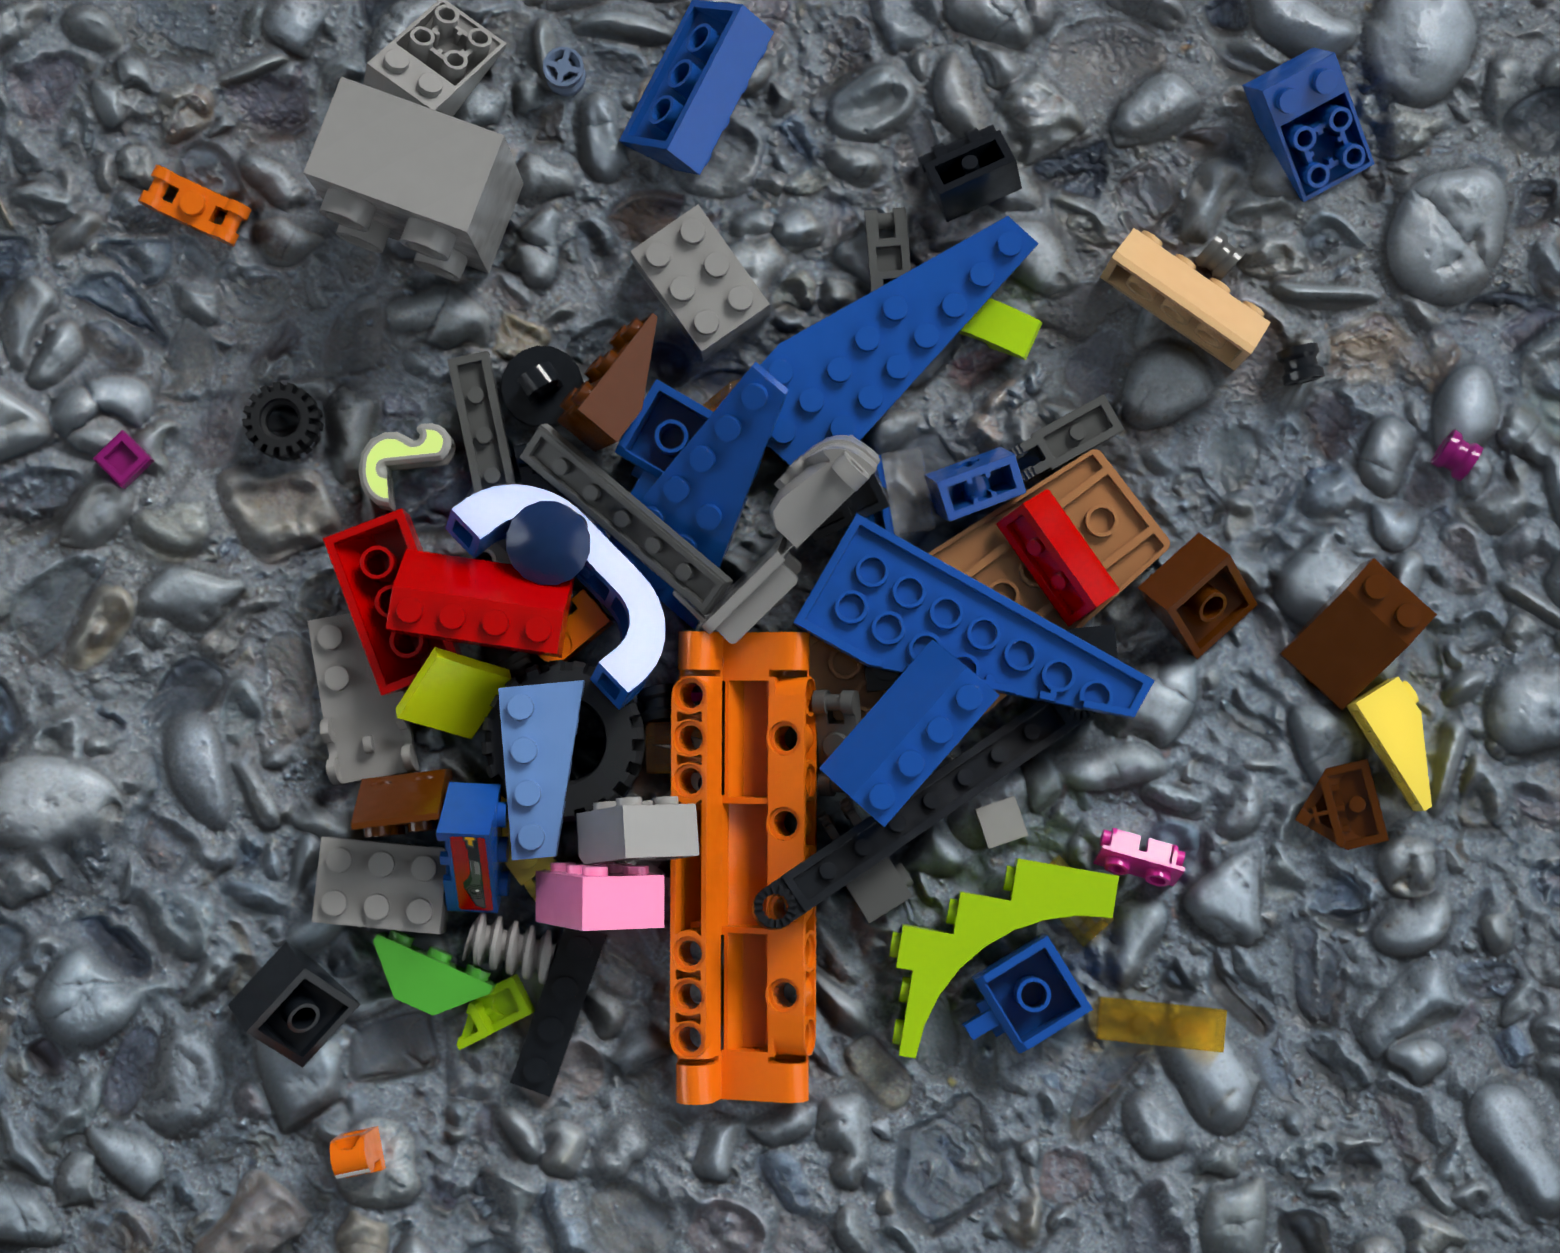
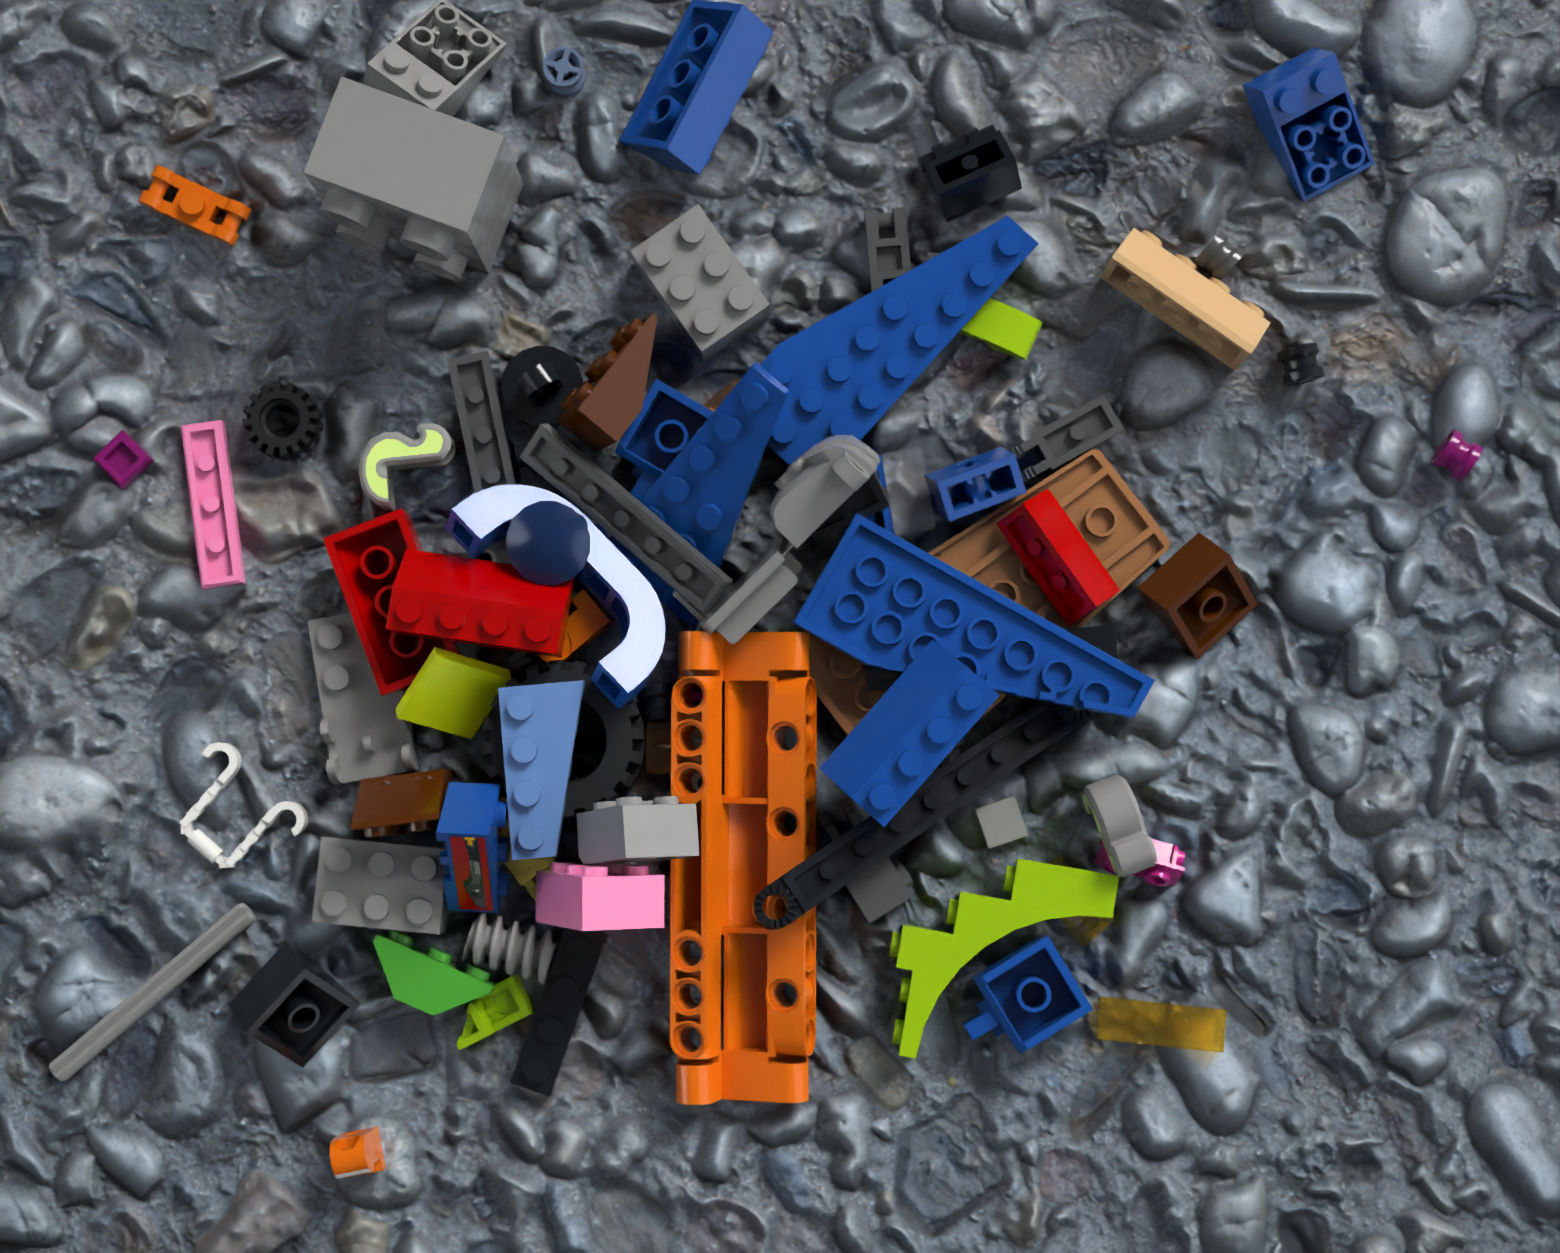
(151, 992): none -> light grey axle
(205, 844): none -> white piece
(213, 504): none -> bright pink tile
(833, 732): dark grey plate -> none
(1120, 825): none -> light grey animal
(1345, 807): reddish brown slope -> none
(1357, 633): reddish brown slope -> none
(1396, 734): light yellow slope -> none

